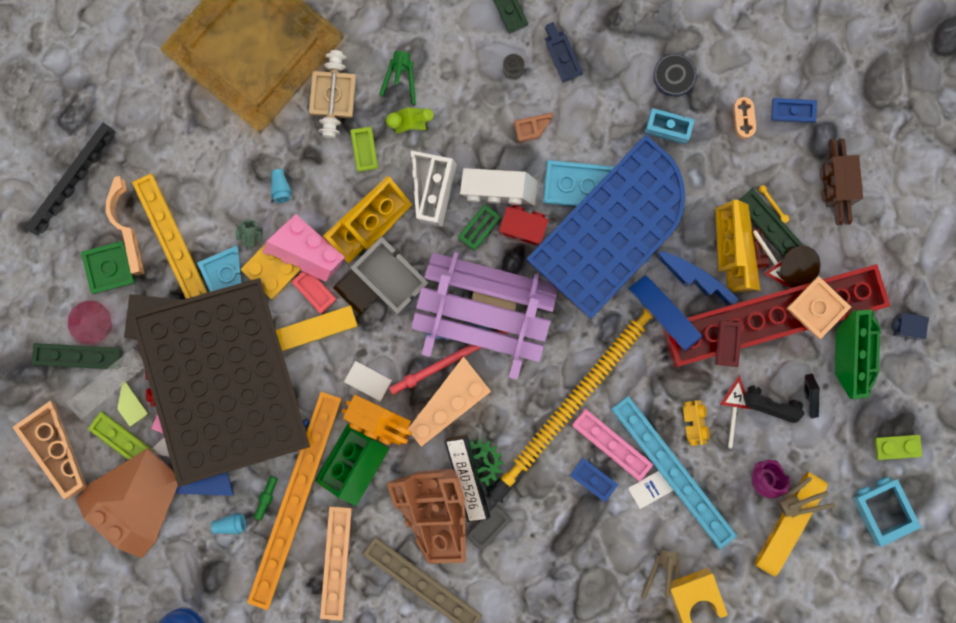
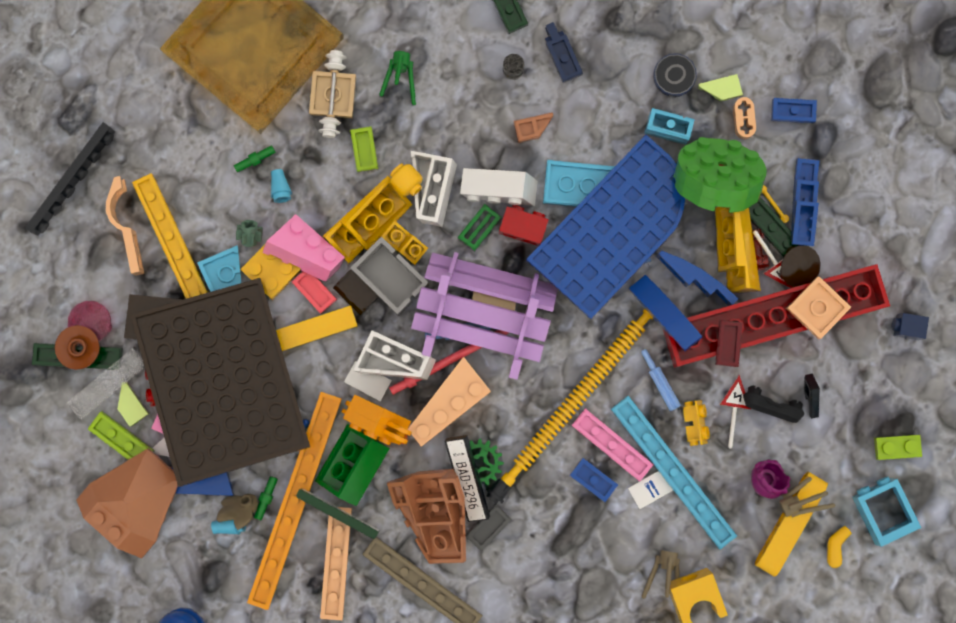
(50, 446): light nougat wedge -> none
(66, 347): none -> dark orange dish
(107, 267): green plate -> none
(238, 509): none -> dark tan plate
(254, 158): none -> green bar
(337, 513): none -> dark green tile
(393, 359): none -> white wedge
(403, 241): none -> yellow slope
(406, 180): none -> yellow head
(409, 119): lime piece -> none
(661, 383): none -> light blue axle
(719, 174): none -> bright green piece
(723, 88): none -> yellowish green tile
(805, 202): none -> blue slope
(834, 545): none -> yellow arm
(841, 181): reddish brown brick -> none
(858, 353): green wedge -> none

